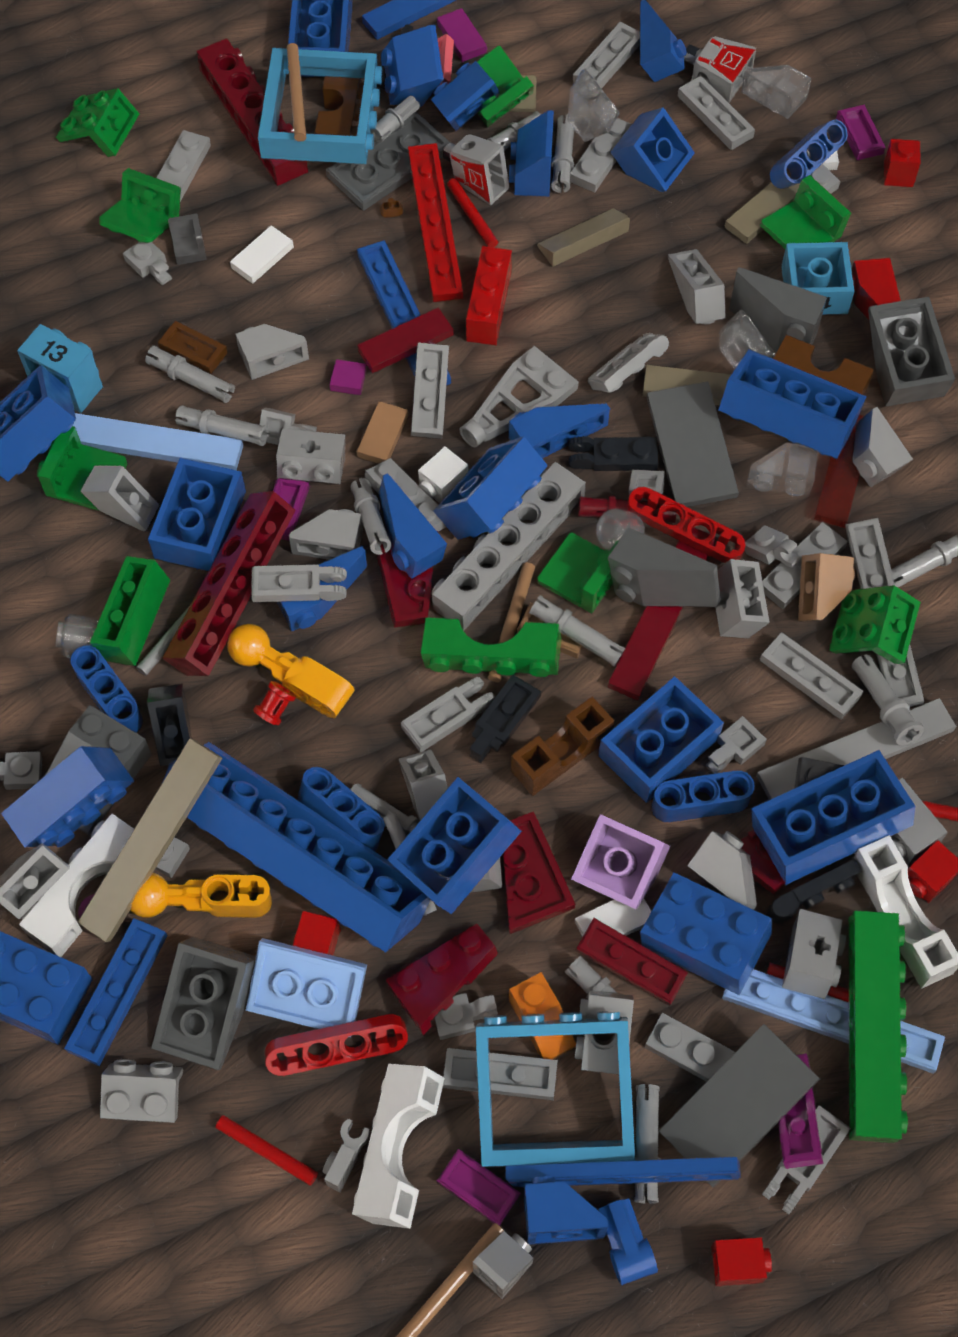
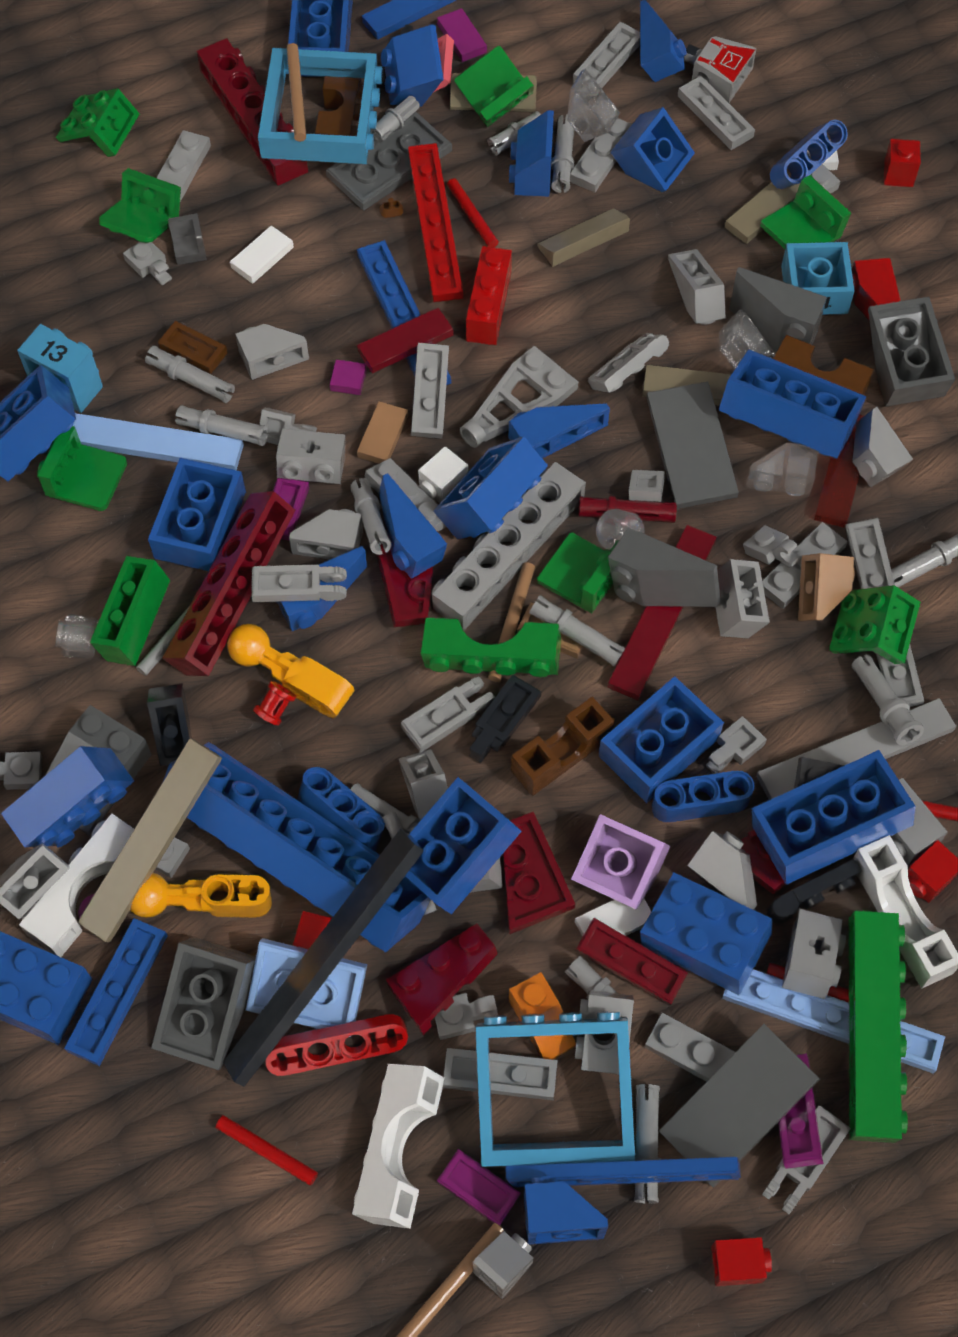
(101, 677): blue beam -> none
(120, 496): light grey slope -> none
(140, 1091): light grey bracket -> none
(322, 957): none -> black tile
(341, 1164): light grey plate -> none
(465, 94): blue slope -> none
(479, 167): light grey torso -> none
(614, 453): black hinge -> none
(629, 1251): blue piece -> none
(683, 530): red beam -> none
(777, 87): clear slope -> none
(811, 676): light grey plate -> none
(861, 131): magenta tile -> none

